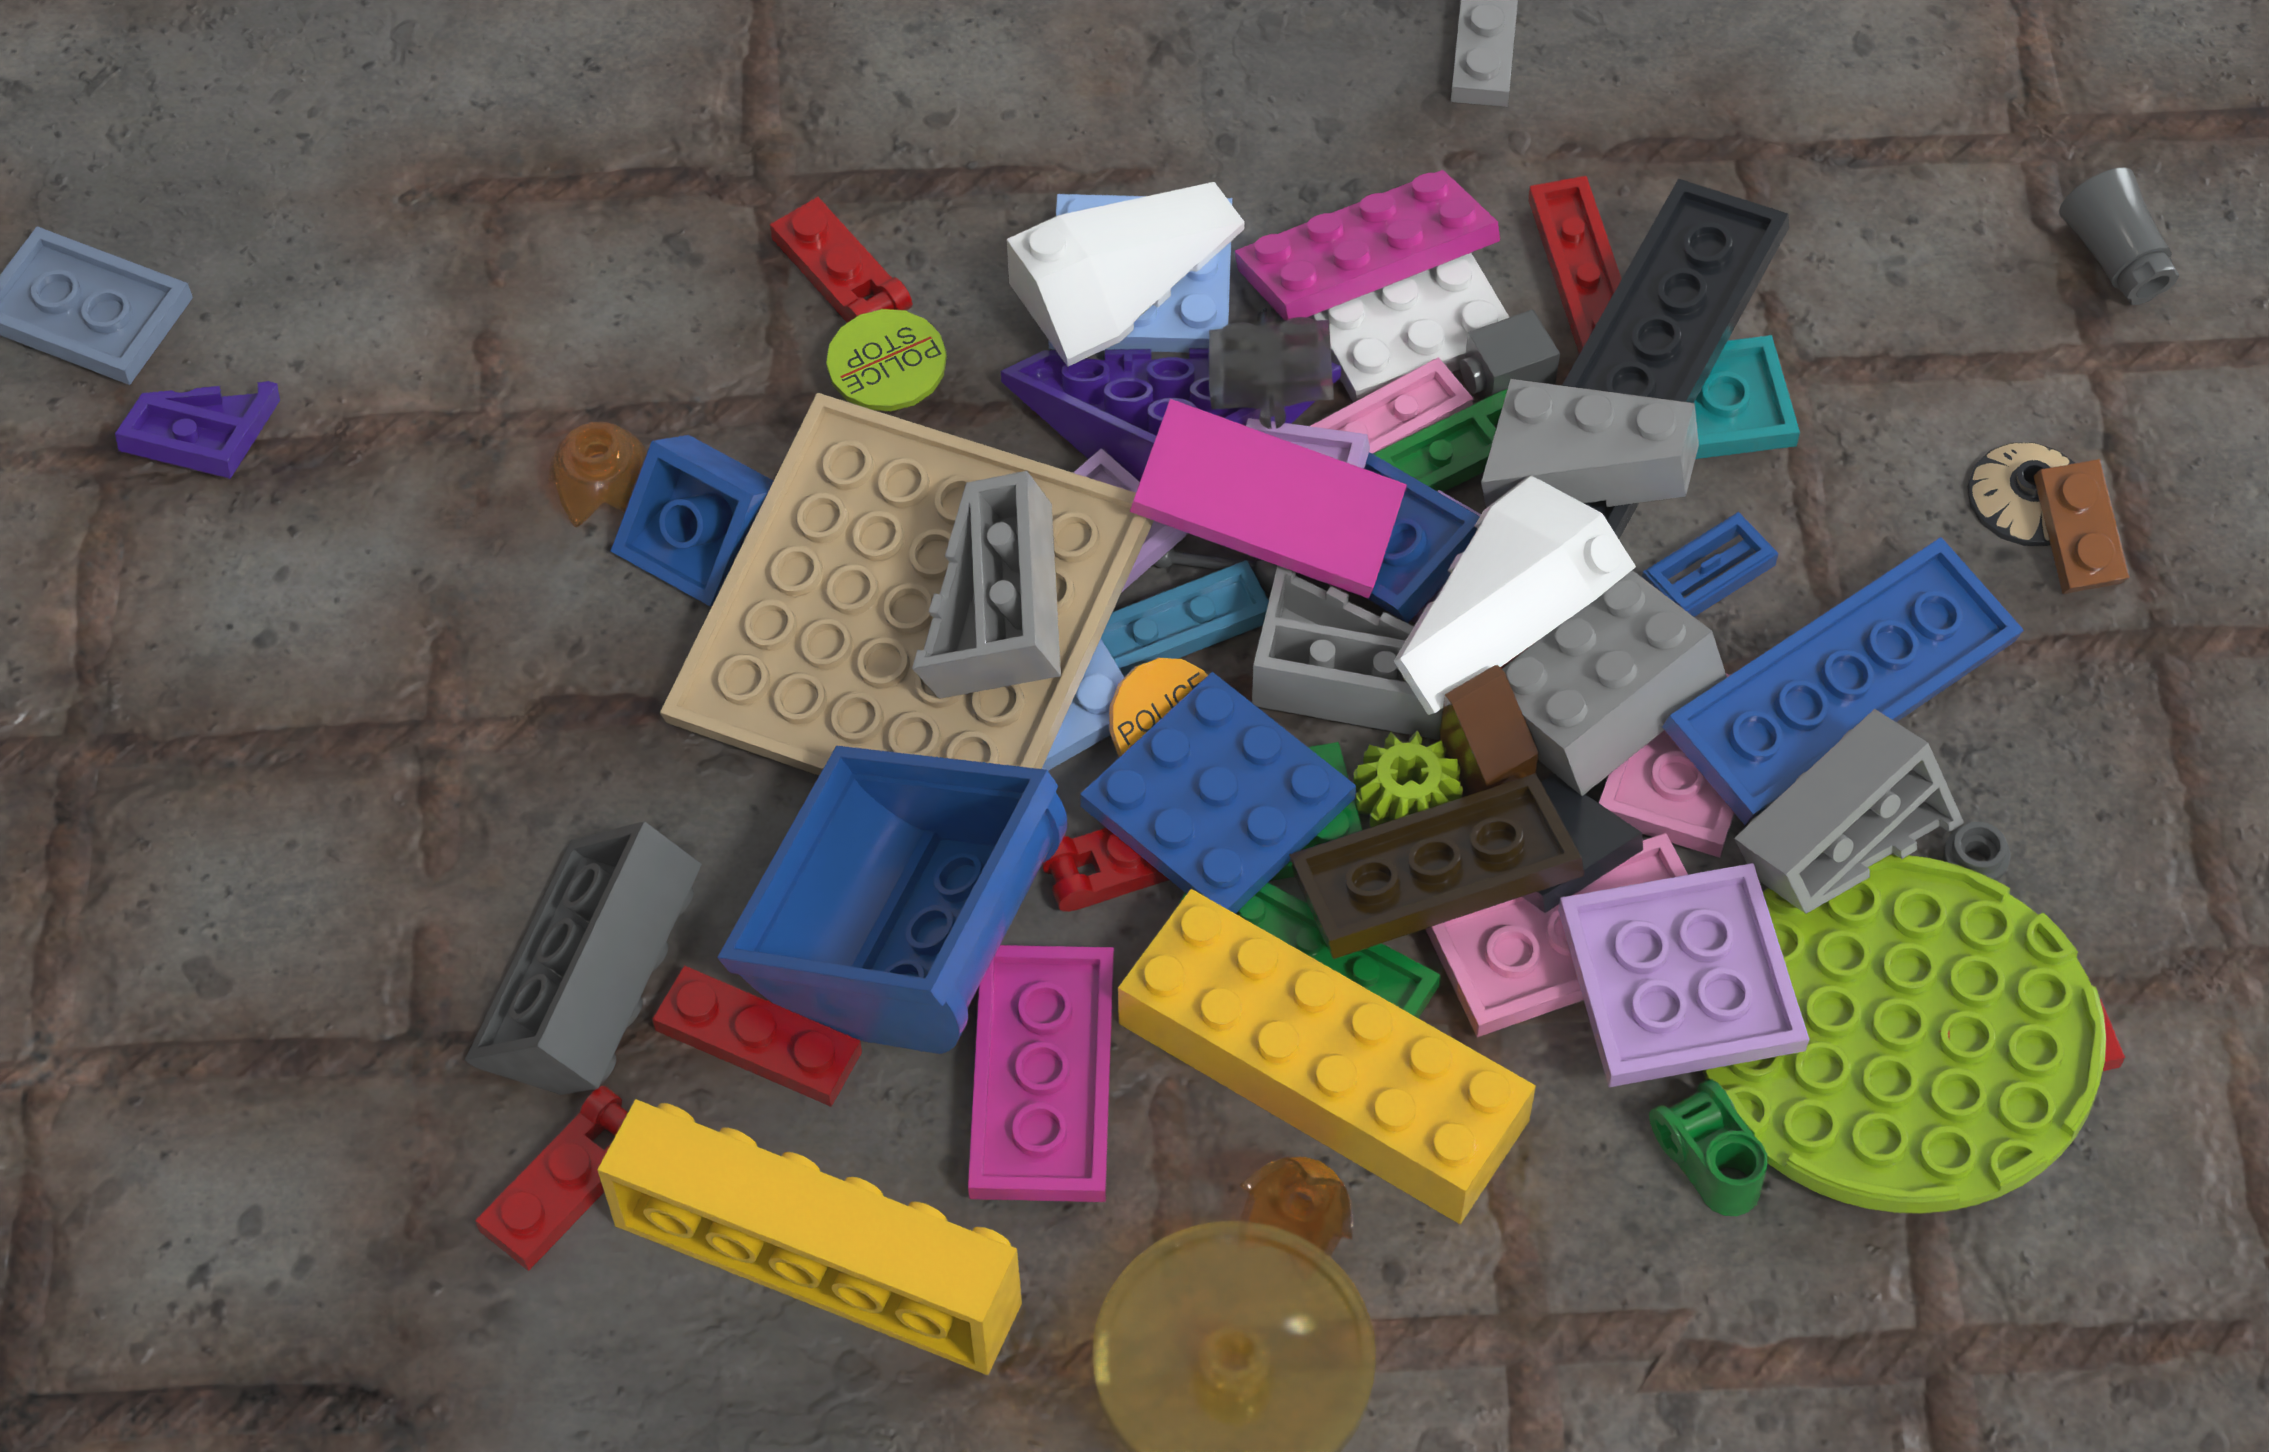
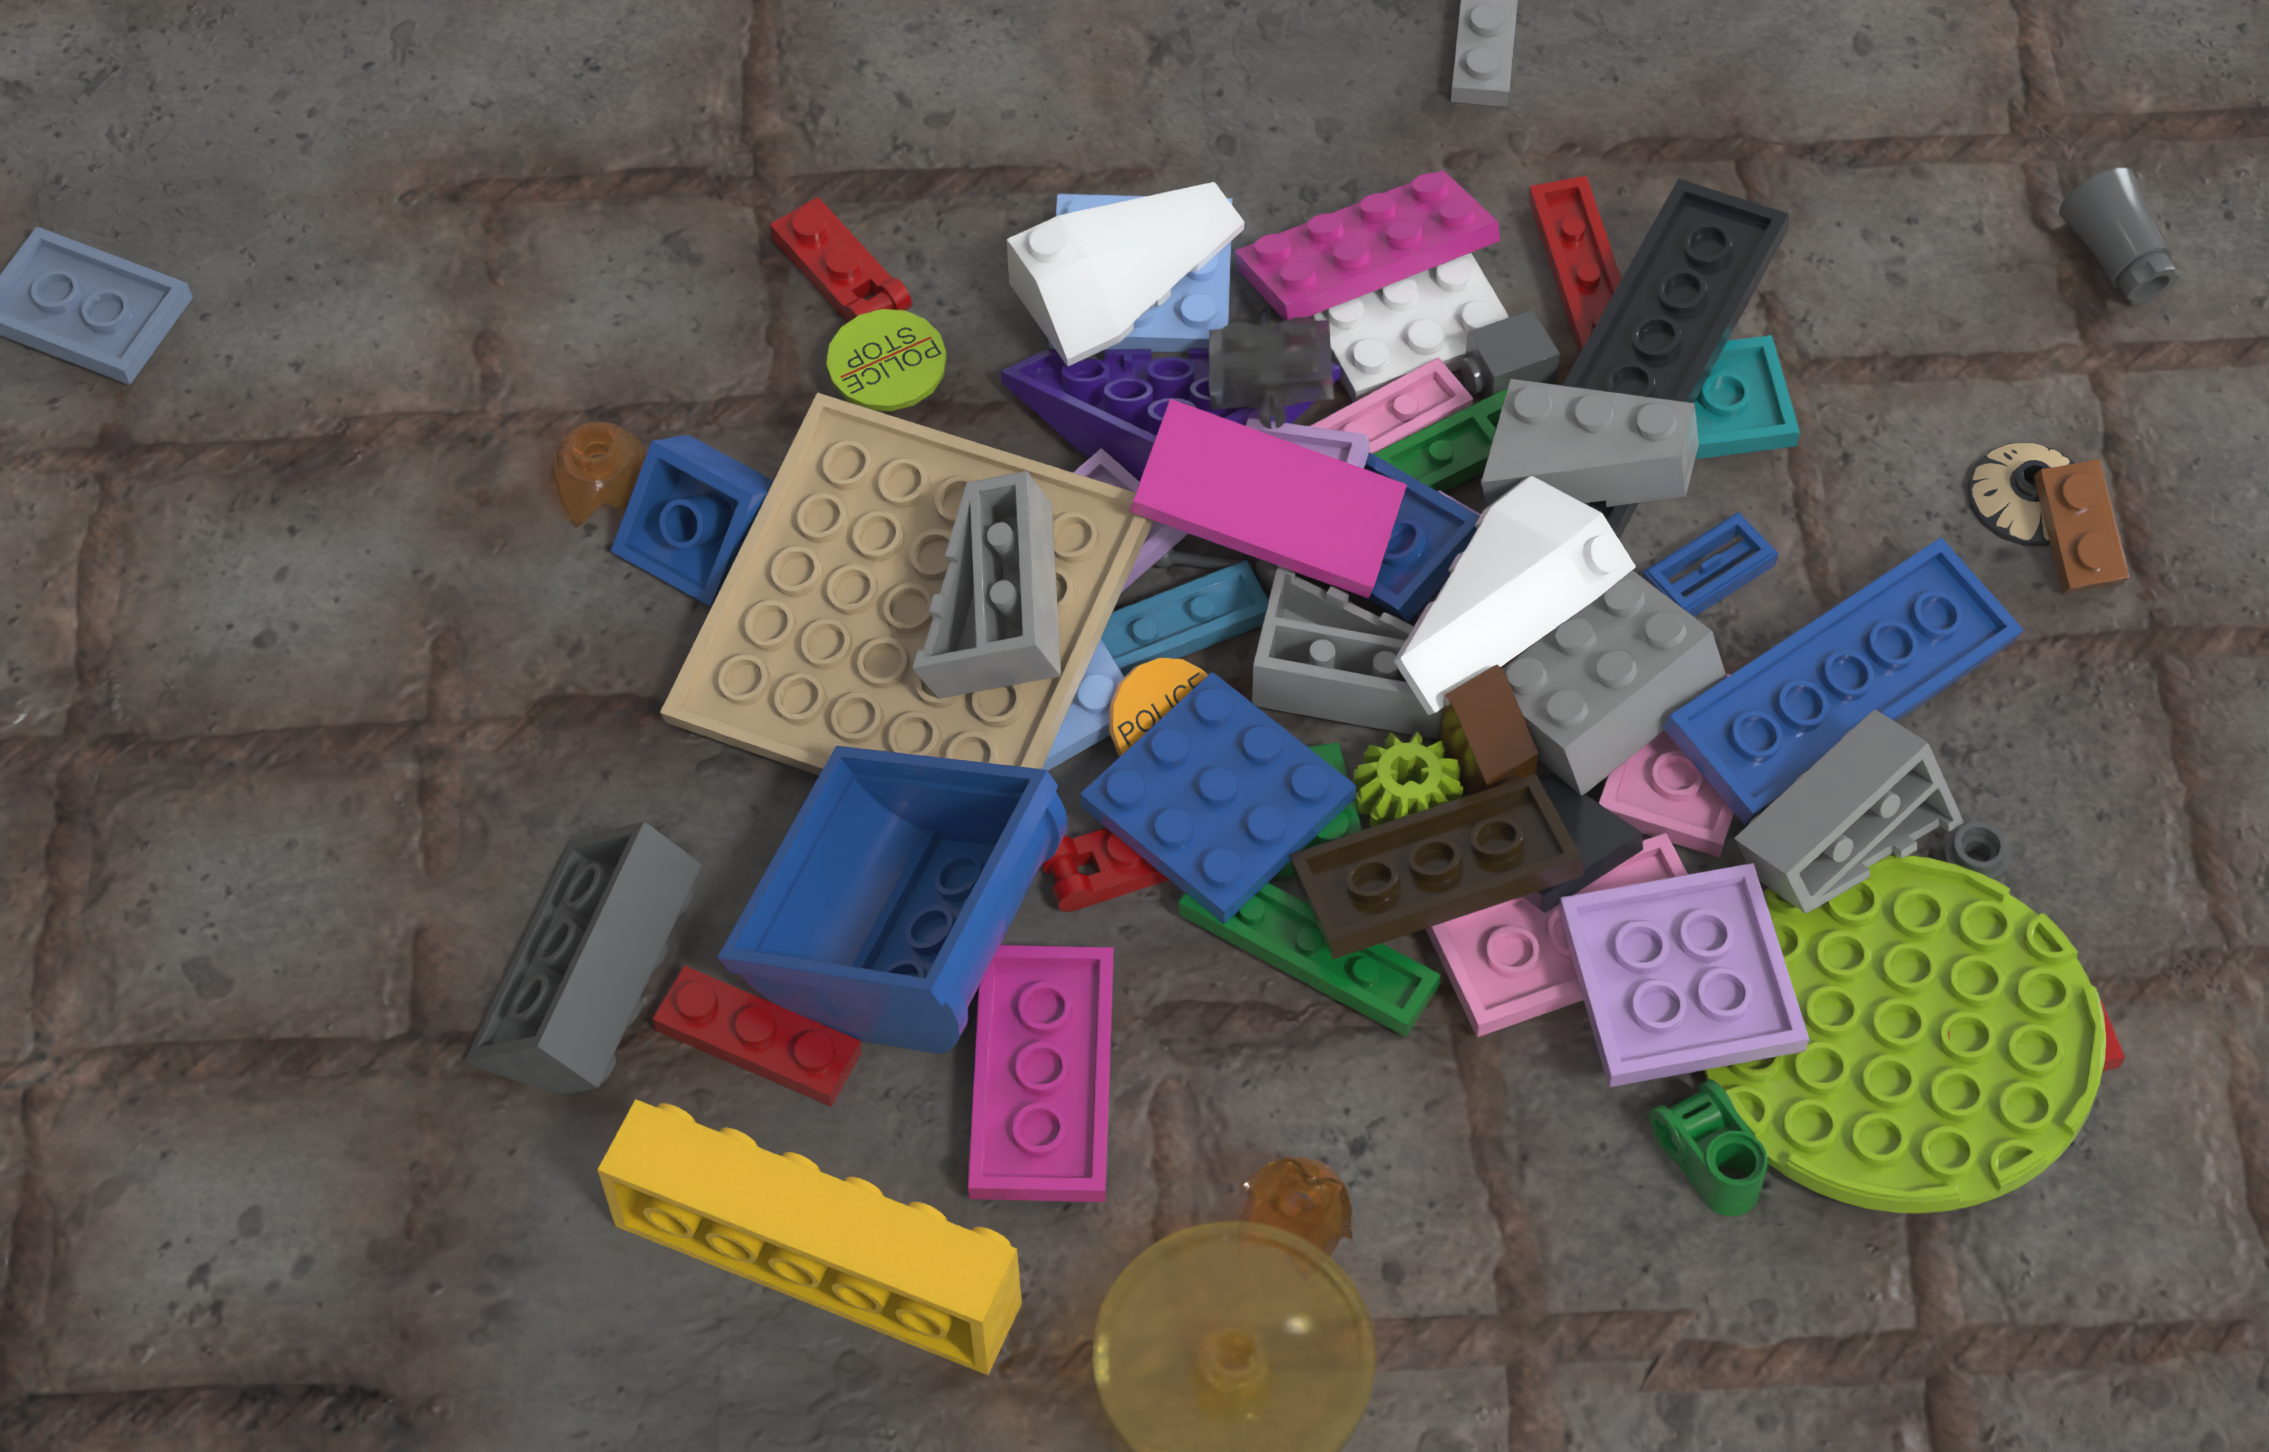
(197, 427): dark purple wing -> none
(554, 1185): red plate -> none
(1325, 1055): yellow brick -> none

